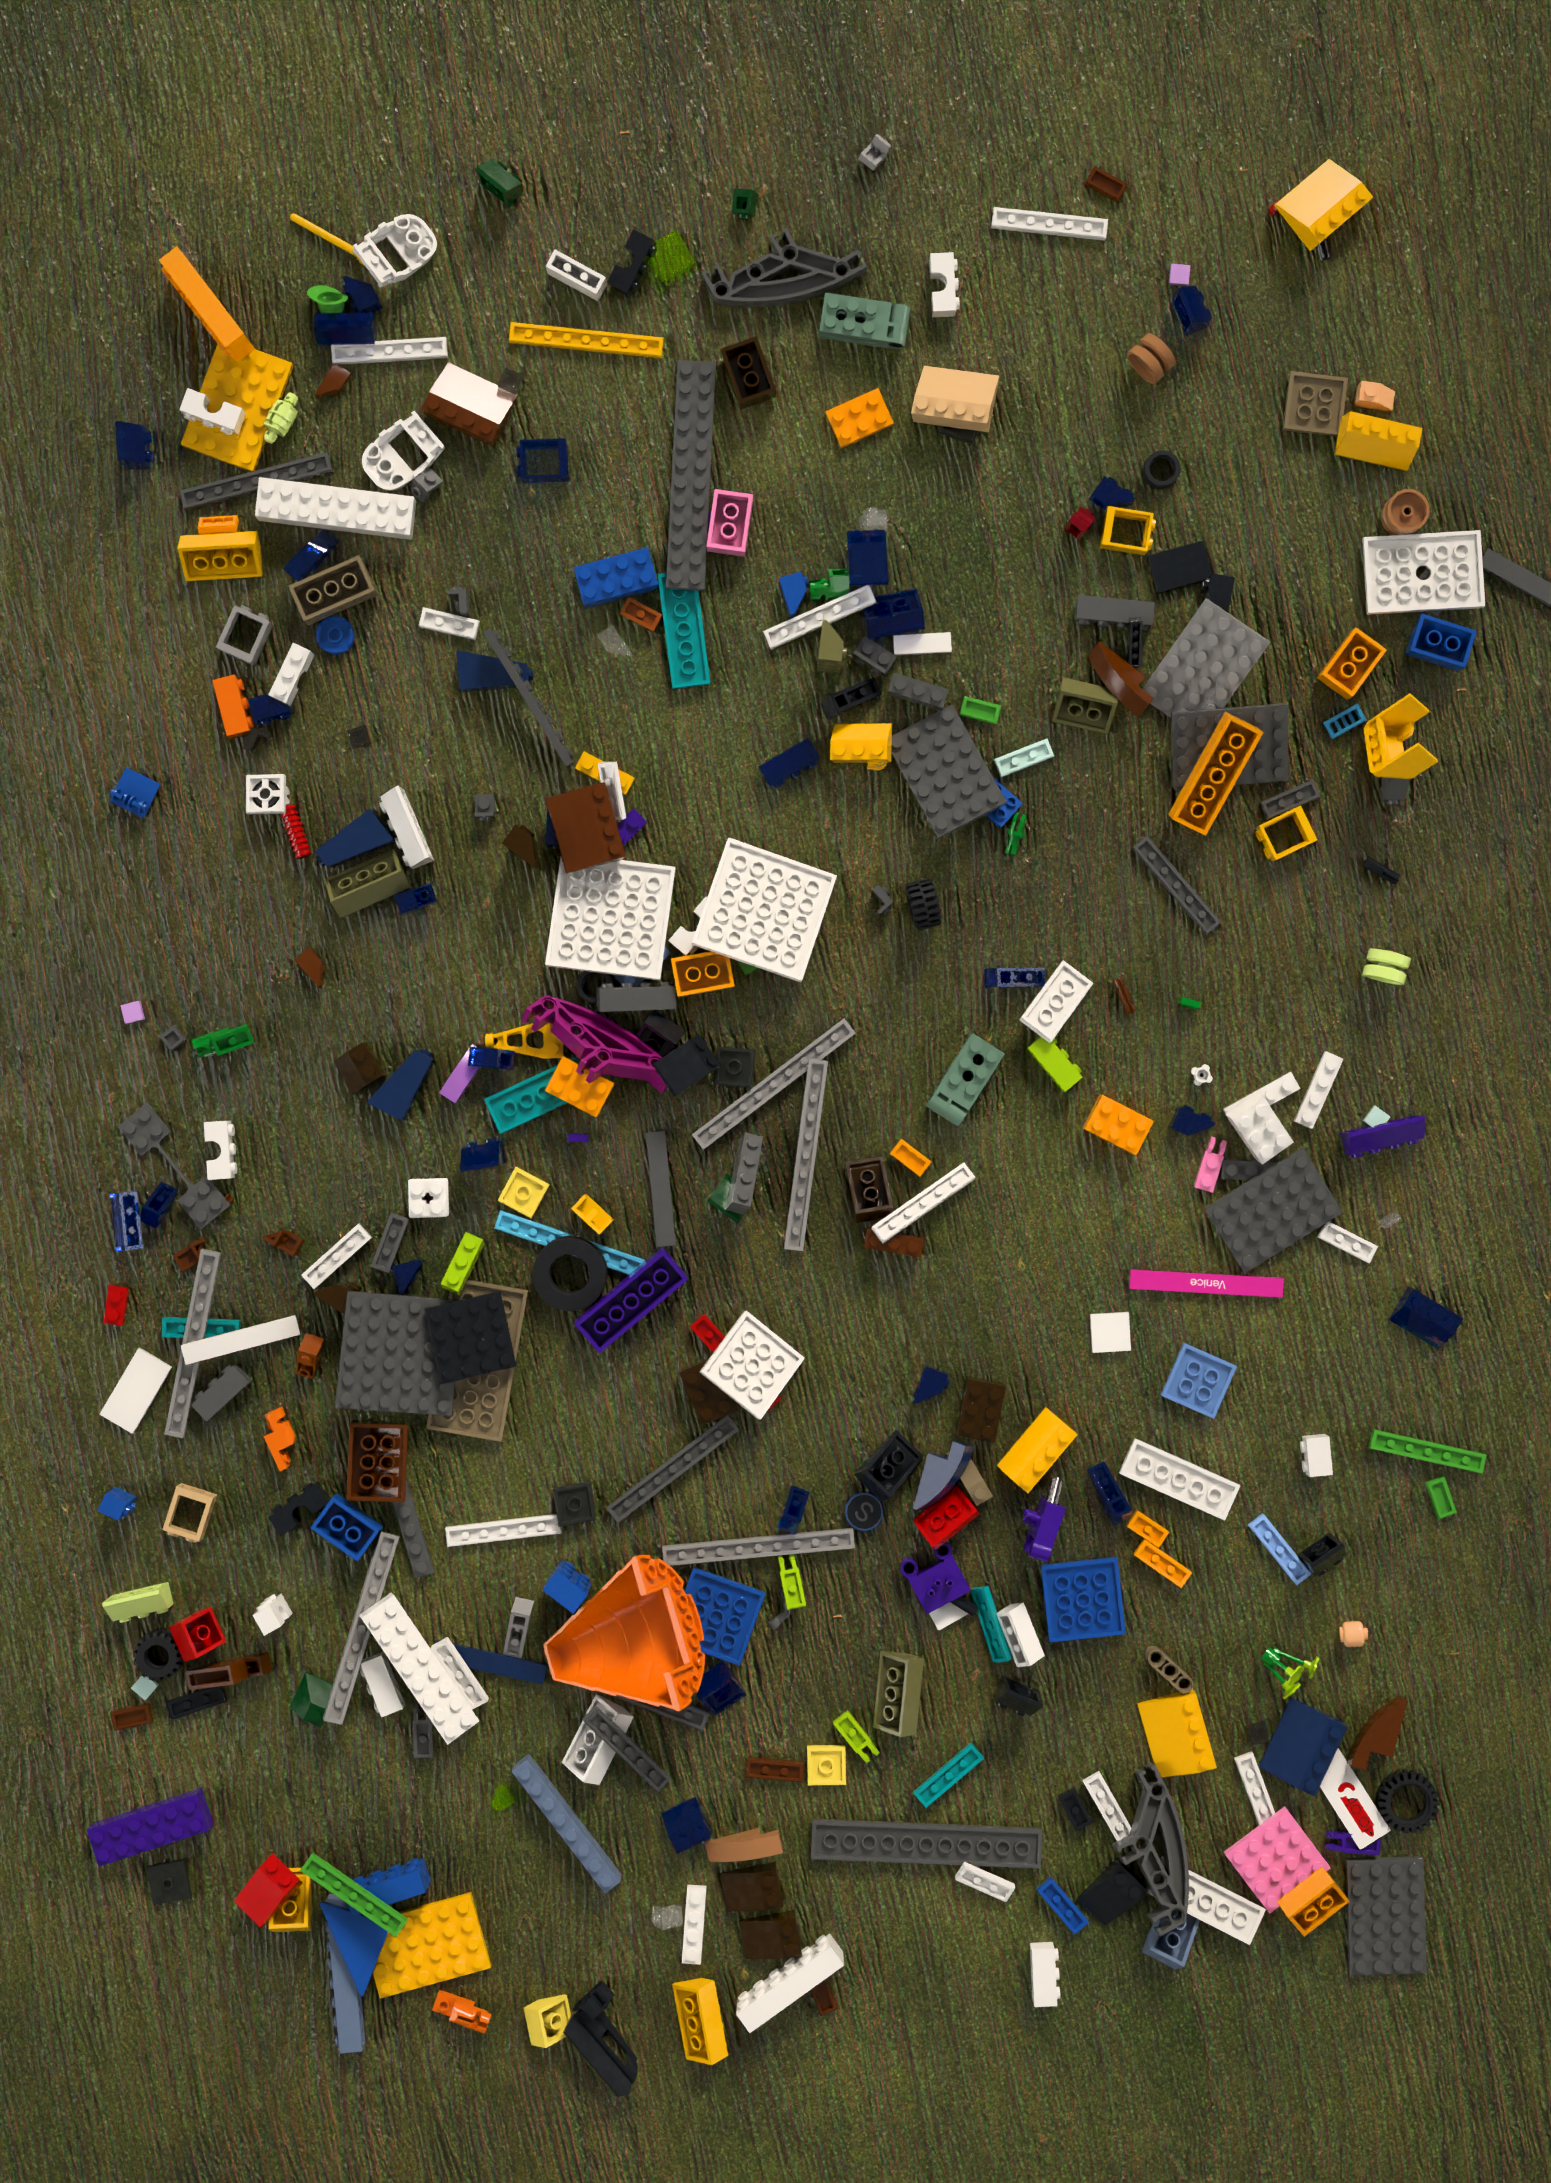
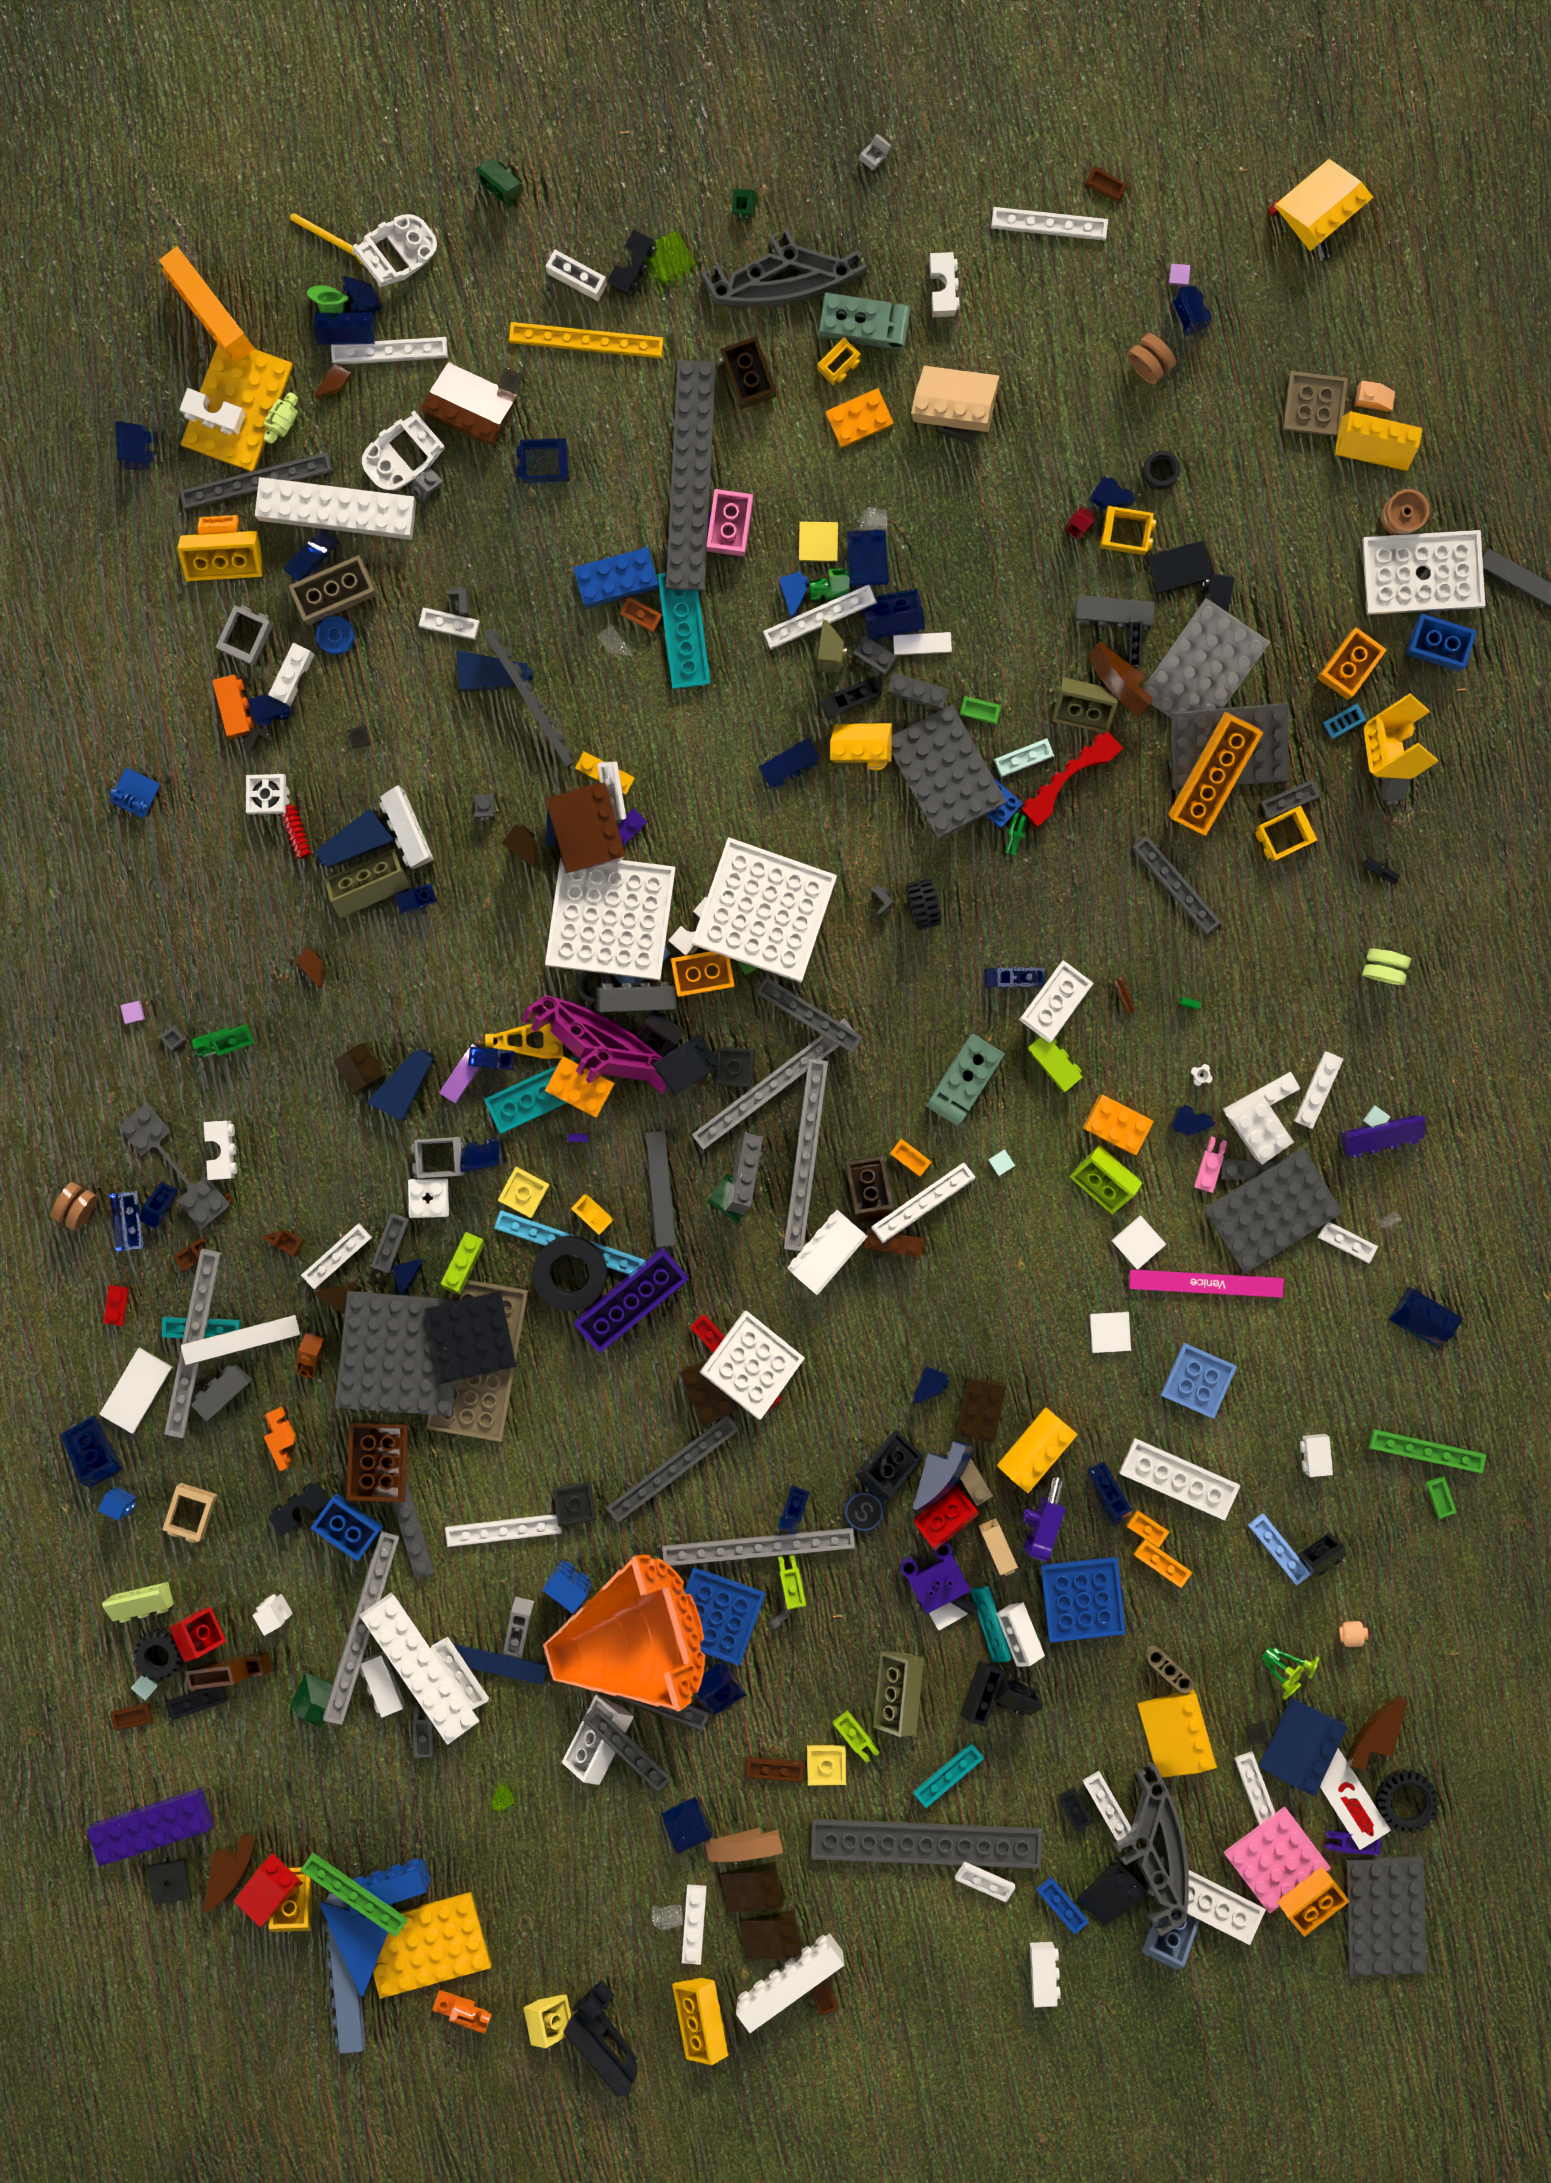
(73, 1206): none -> medium nougat wheel
(91, 1452): none -> clear blue slope
(227, 1870): none -> reddish brown slope
(418, 1167): none -> light grey window
(566, 1823): sand blue brick -> none
(809, 1015): none -> dark grey plate
(818, 541): none -> light yellow tile
(827, 1252): none -> white slope
(840, 374): none -> yellow window
(982, 1693): none -> black brick
(998, 1547): none -> tan window
(1001, 1162): none -> light aqua tile
(1099, 753): none -> red arch
(1106, 1179): none -> lime slope
(1138, 1242): none -> white tile

